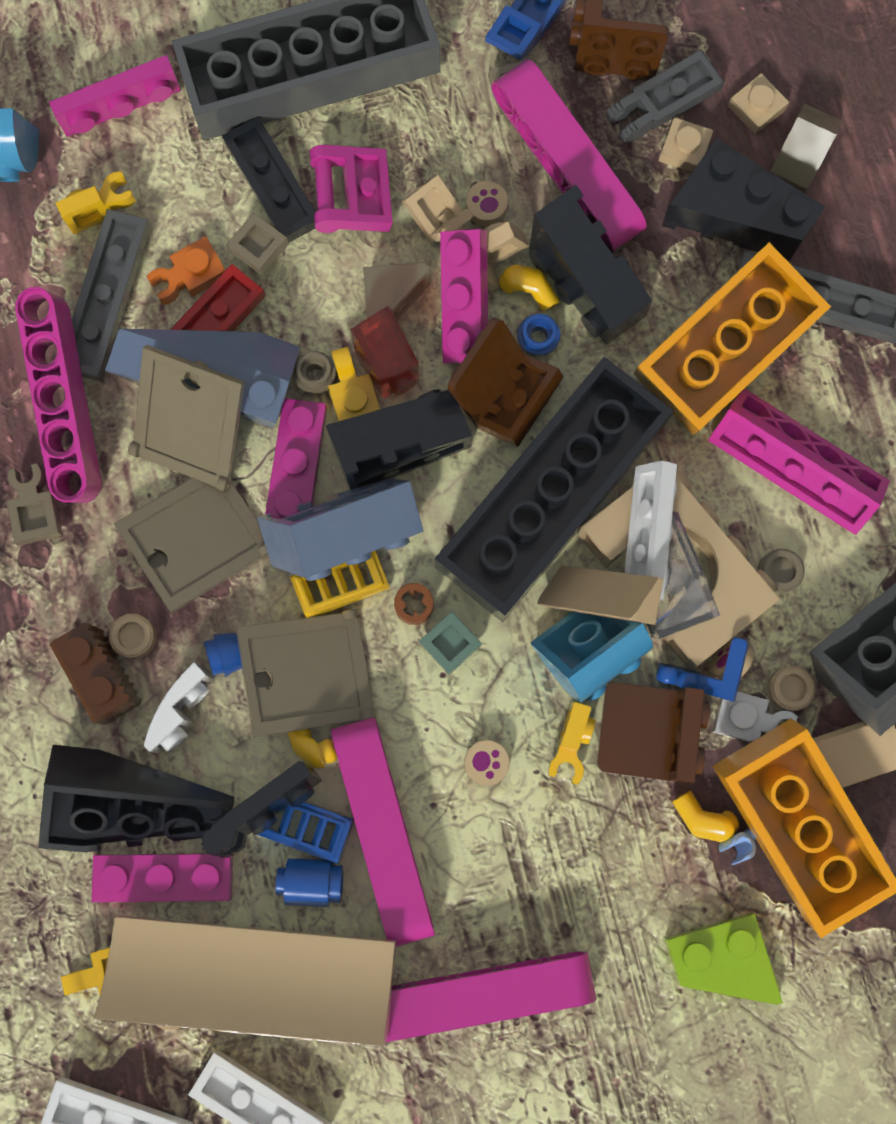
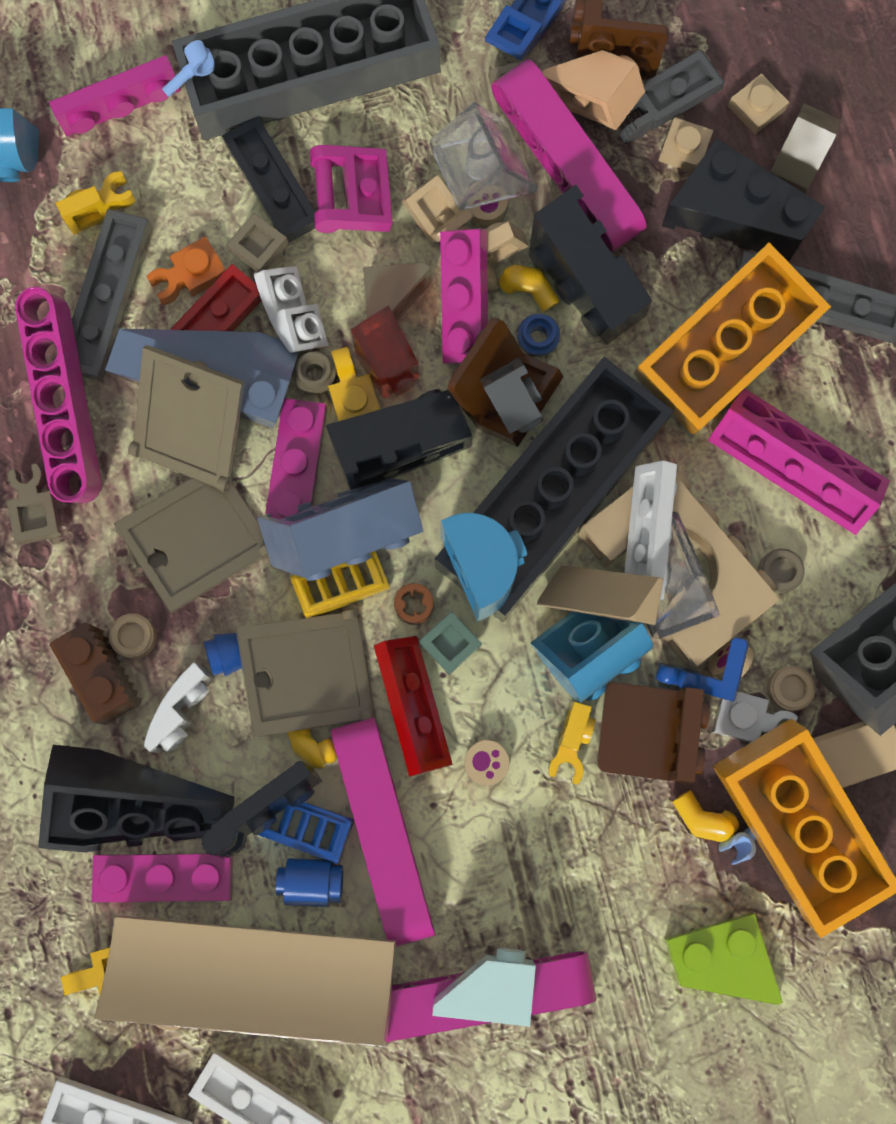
(200, 64): none -> light blue hand
(284, 301): none -> white slope
(412, 705): none -> red plate
(481, 159): none -> clear slope
(483, 559): none -> dark azure brick
(491, 990): none -> light aqua slope
(514, 397): none -> dark grey brick
(598, 86): none -> light nougat slope

